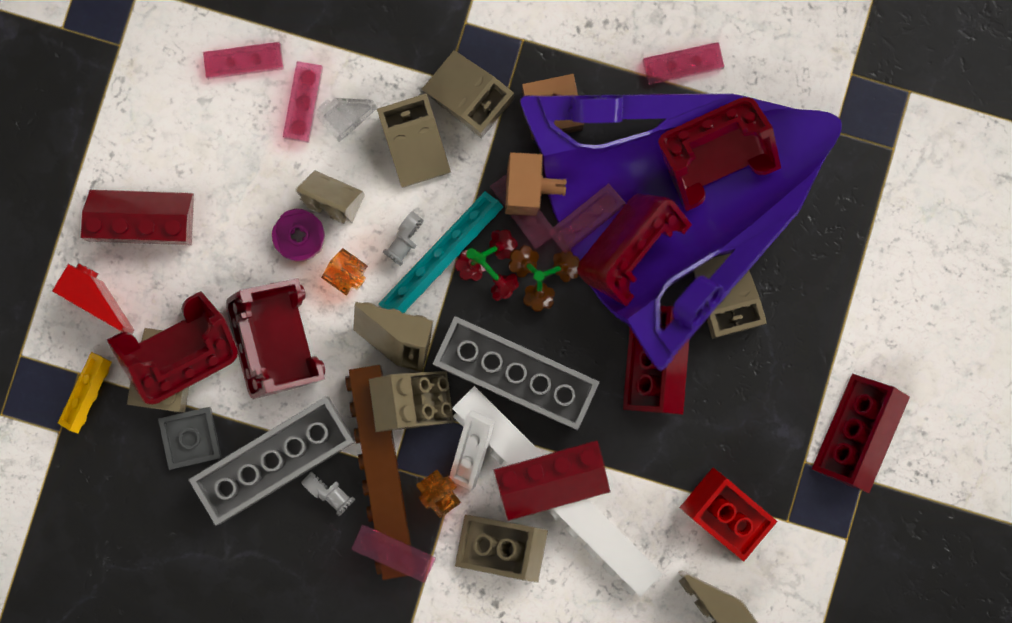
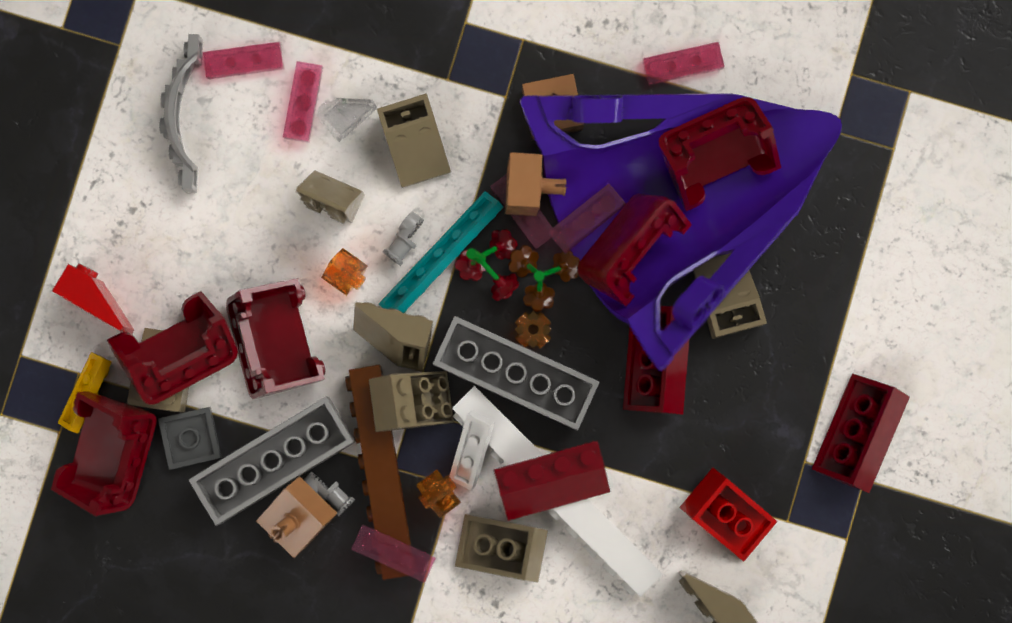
(107, 455): none -> dark red windscreen
(138, 217): dark red slope -> none
(171, 102): none -> light grey piece
(286, 226): magenta plate -> none
(296, 517): none -> medium nougat brick
(469, 93): dark tan slope -> none
(527, 339): none -> clear orange brick

